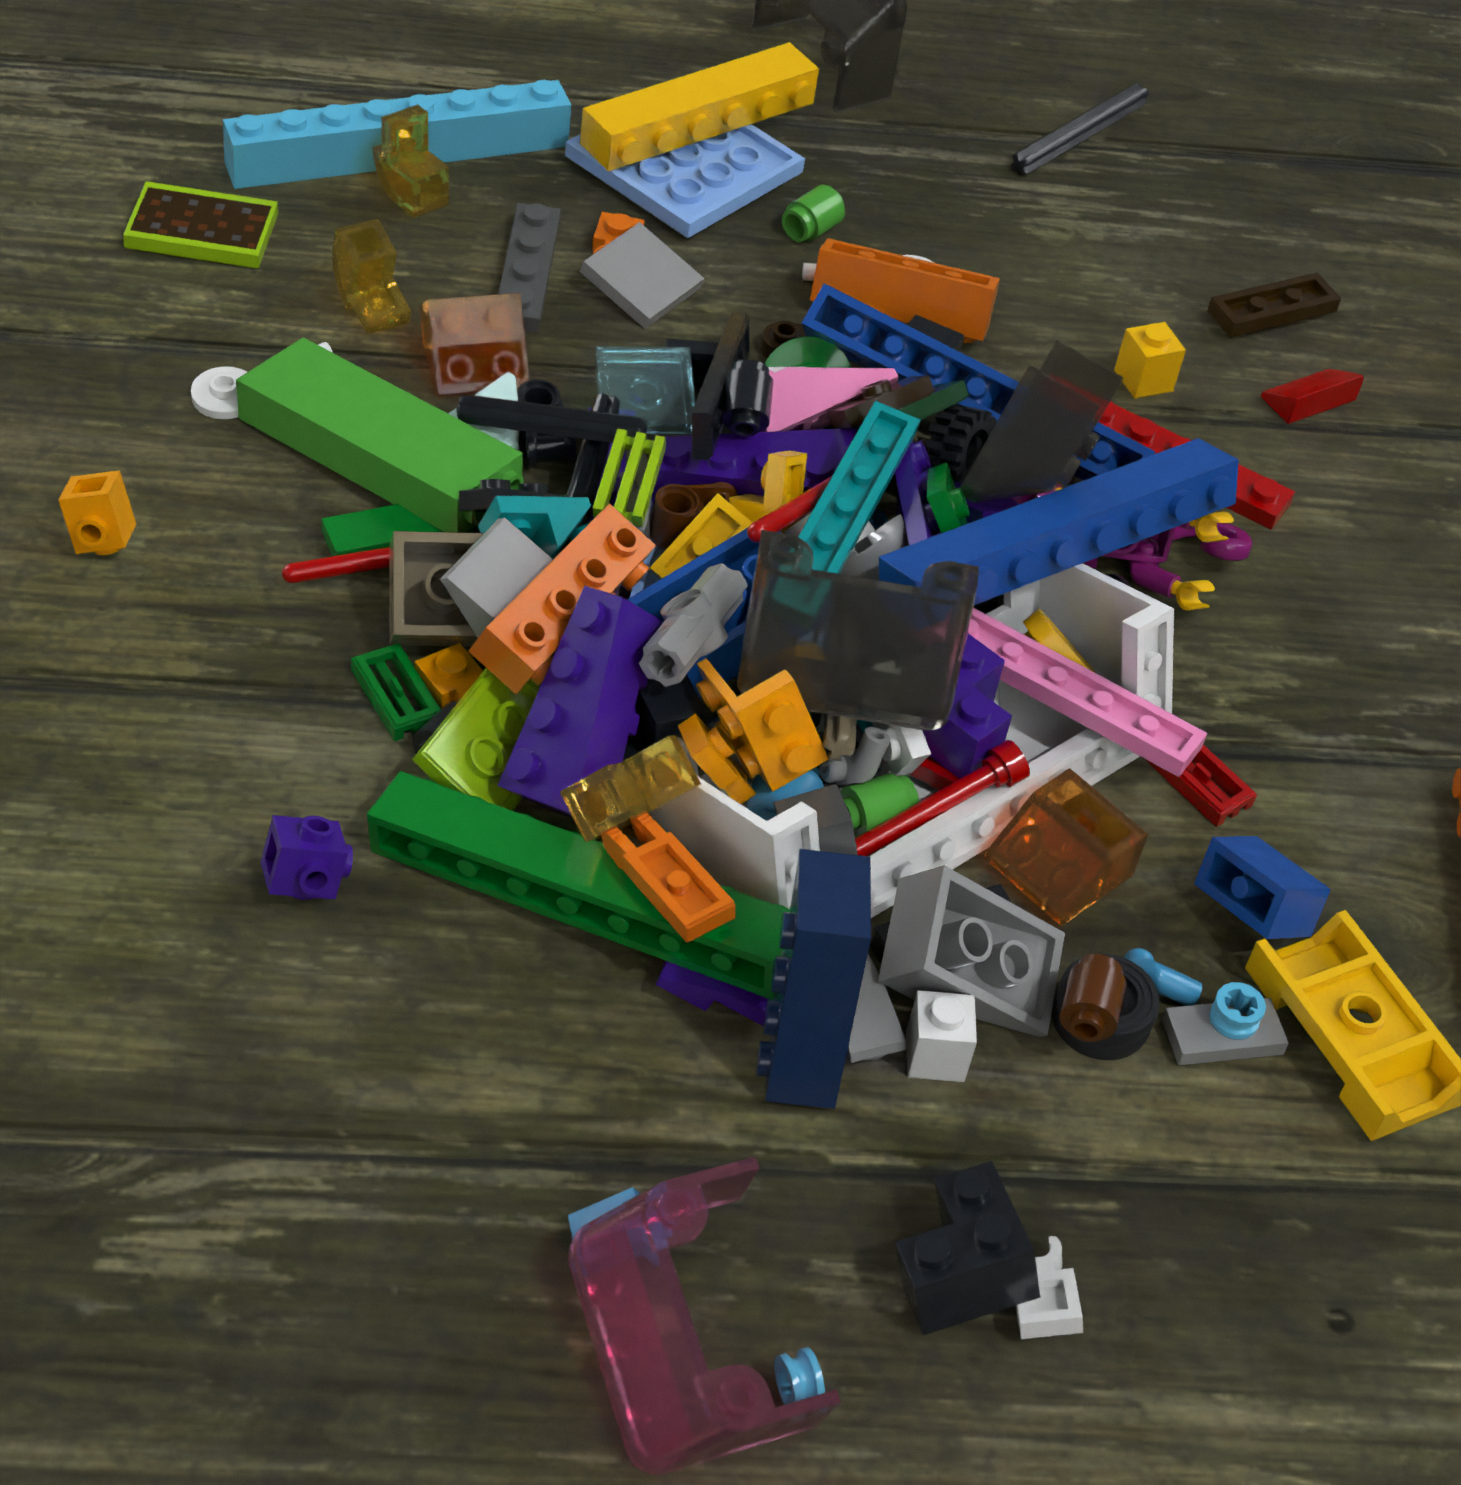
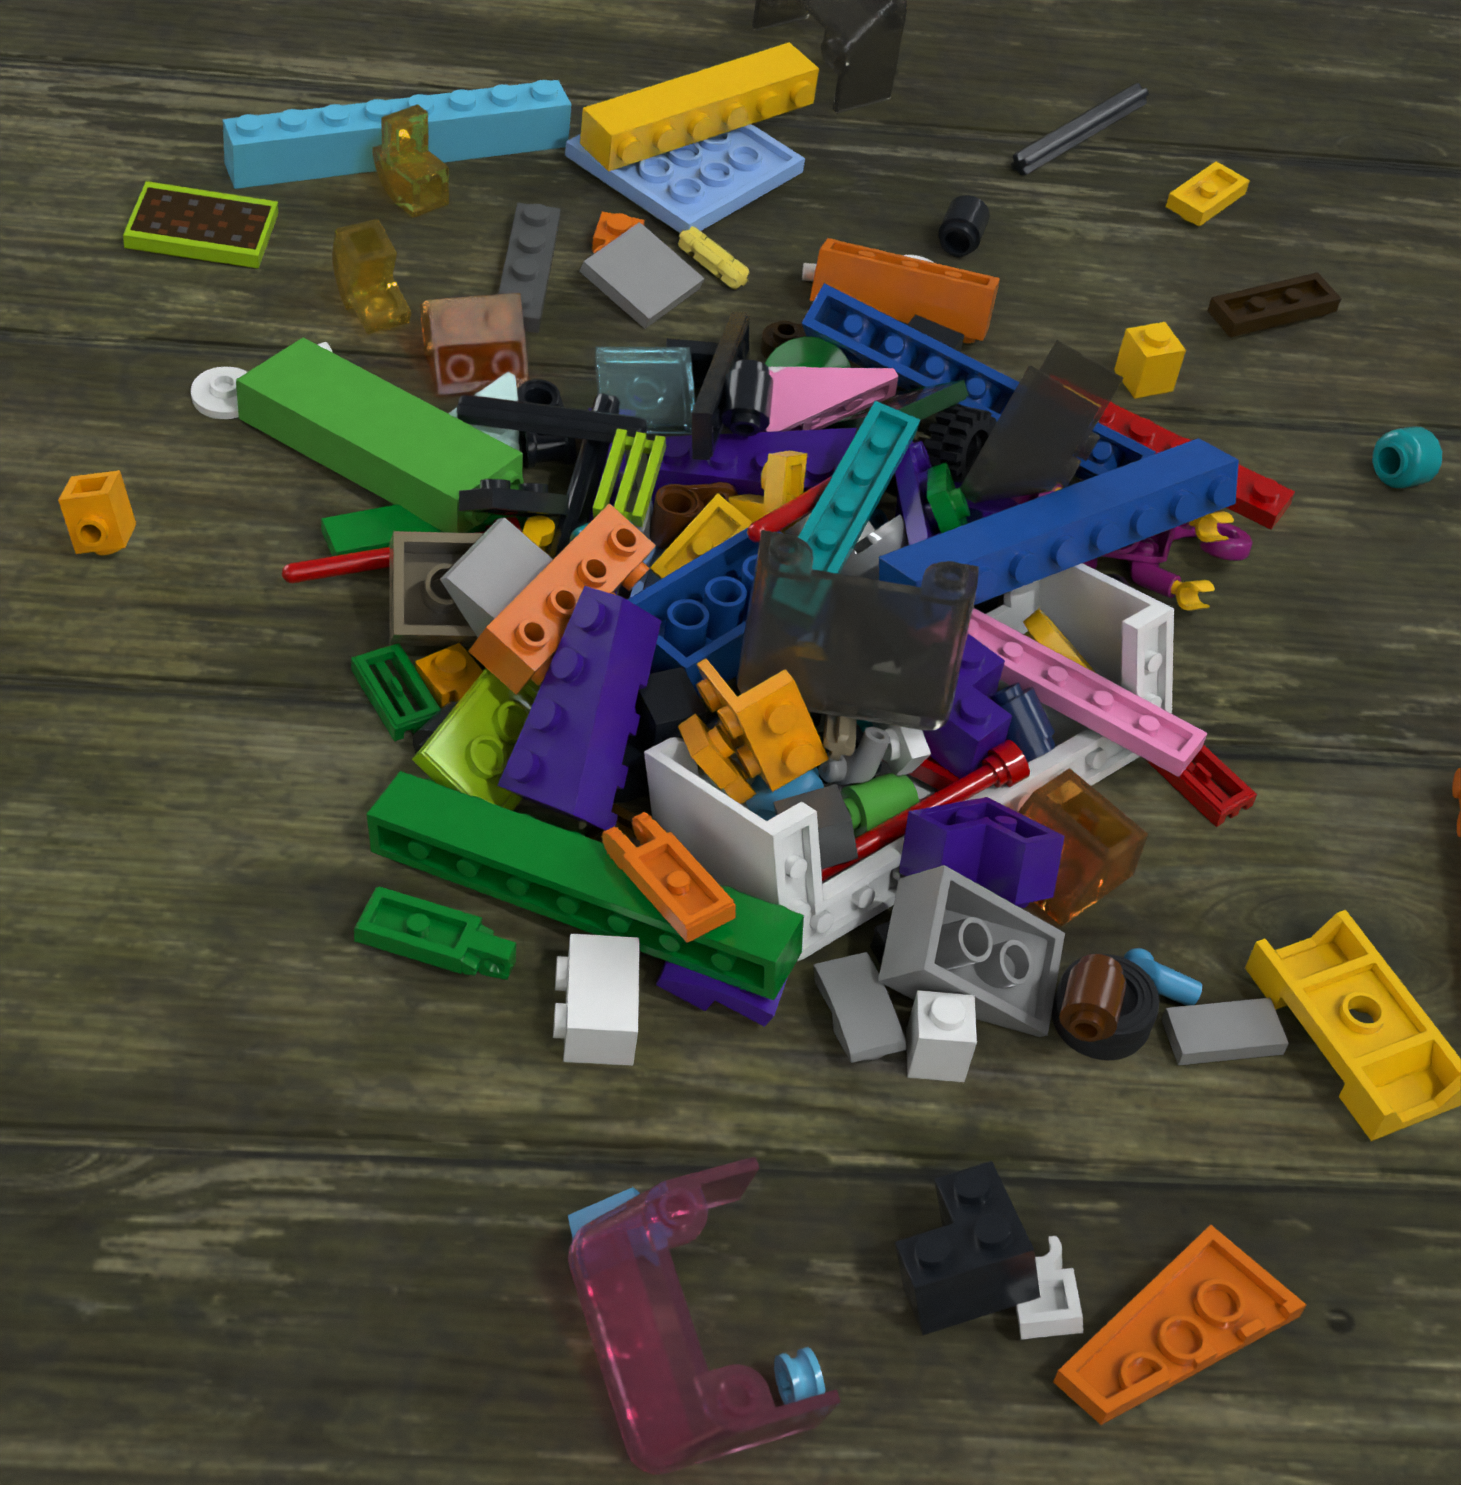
(305, 857): dark purple brick -> none
(433, 935): none -> green hinge
(542, 519): teal slope -> none
(600, 1001): none -> white brick
(630, 788): clear yellow brick -> none
(693, 624): light grey piece -> none
(713, 257): none -> light yellow axle
(813, 214): bright green brick -> none
(817, 979): dark blue wedge -> none
(893, 395): dark brown plate -> none
(963, 225): none -> black brick
(987, 846): none -> dark purple brick
(1029, 723): none -> dark blue brick
(1178, 1325): none -> orange wing
(1207, 193): none -> yellow plate
(1245, 1000): medium azure bush -> none
(1262, 887): blue brick -> none
(1313, 394): red slope -> none
(1407, 457): none -> teal head

